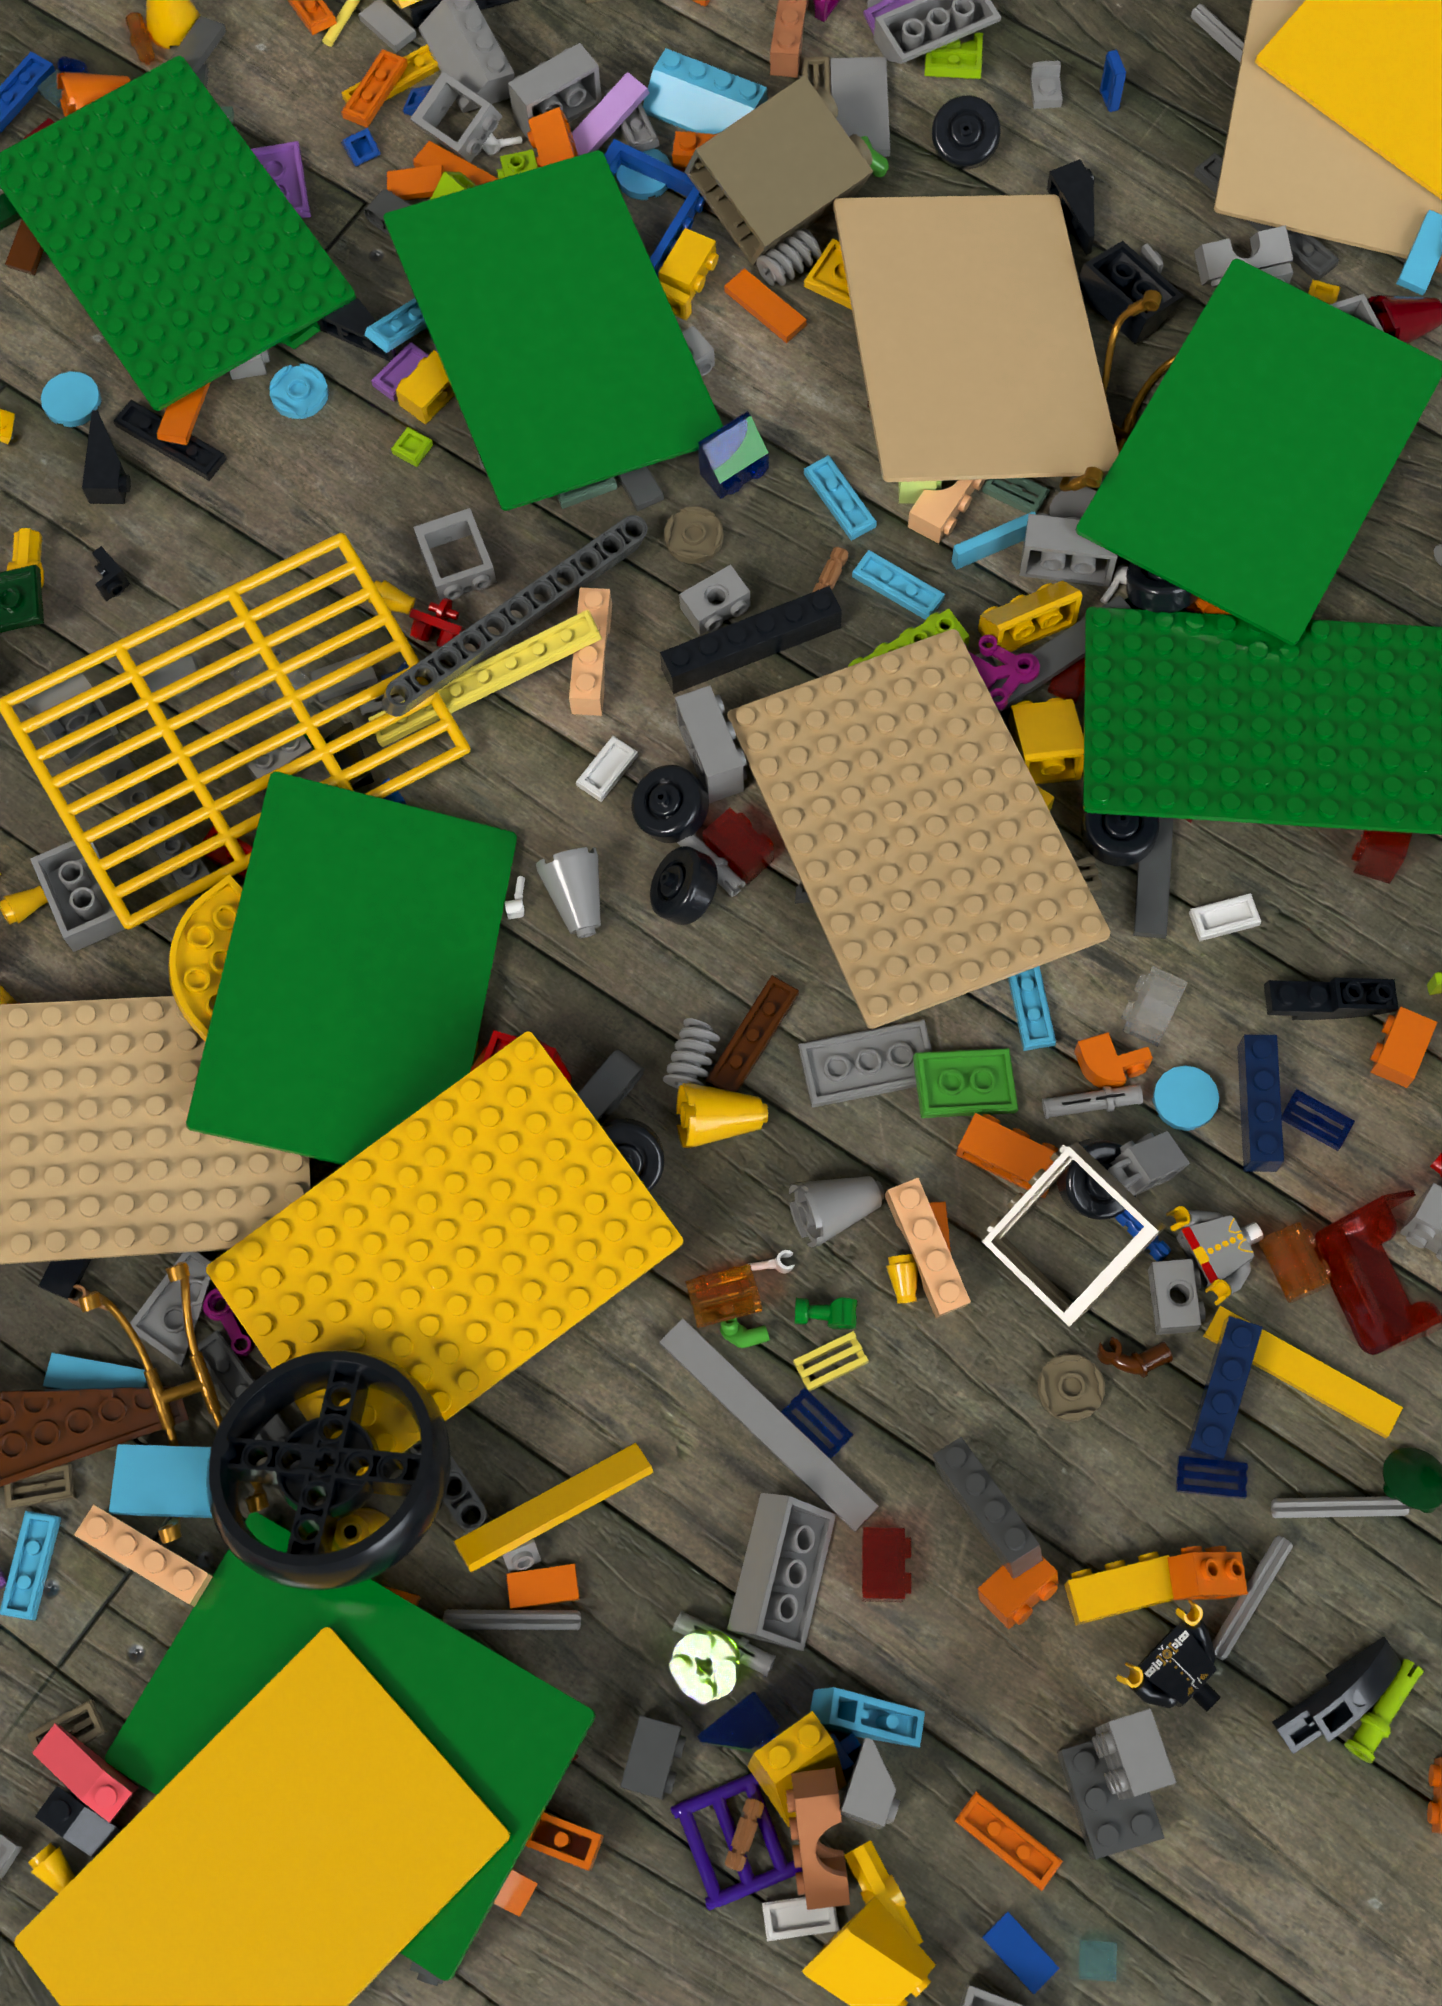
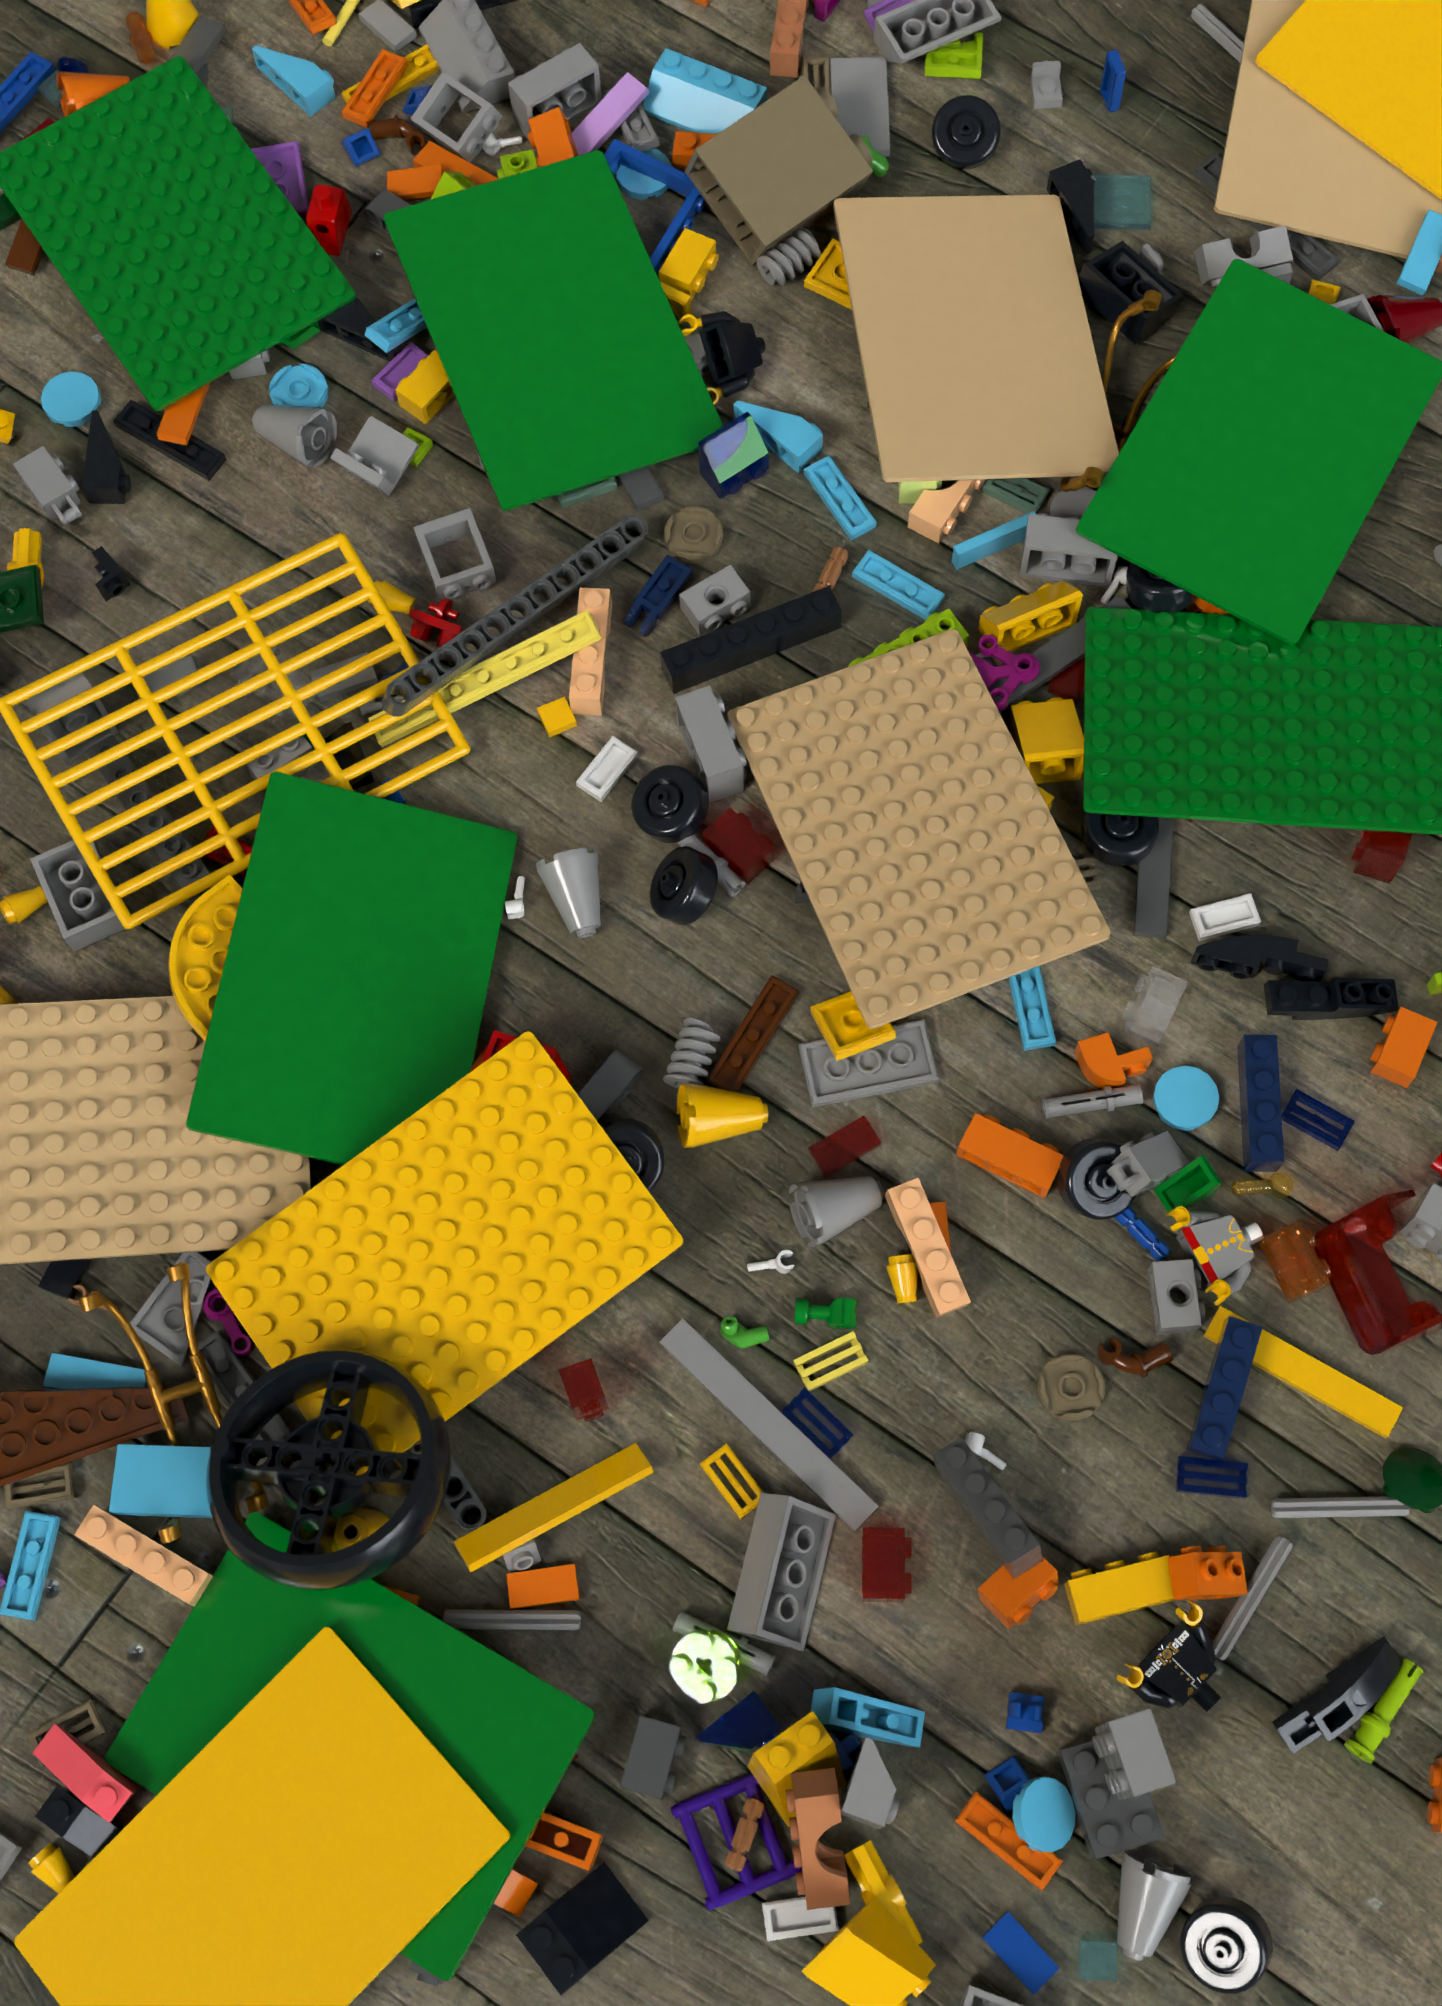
(49, 486): none -> light grey brick
(297, 78): none -> medium azure slope
(297, 431): none -> light grey cone
(330, 209): none -> red torso
(377, 455): none -> light grey bracket
(397, 127): none -> reddish brown piece
(557, 717): none -> yellow tile
(582, 1928): none -> black slope
(584, 1390): none -> clear red brick
(658, 593): none -> dark blue hinge
(715, 1458): none -> yellow tile
(723, 1295): clear orange brick -> none
(729, 349): none -> black torso
(765, 305): orange tile -> none
(785, 434): none -> medium azure slope
(844, 1146): none -> clear red tile
(845, 1027): none -> yellow tile
(965, 1083): bright green tile -> none
(975, 1443): none -> white hand
(996, 1241): window -> none
(1007, 1781): none -> blue slope
(1025, 1712): none -> blue tile
(1044, 1814): none -> medium azure tile
(1122, 202): none -> clear light blue tile
(1148, 1901): none -> light grey cone
(1189, 1185): none -> green slope
(1226, 1945): none -> wheel
(1248, 953): none -> black slope
(1278, 1185): none -> clear yellow bar

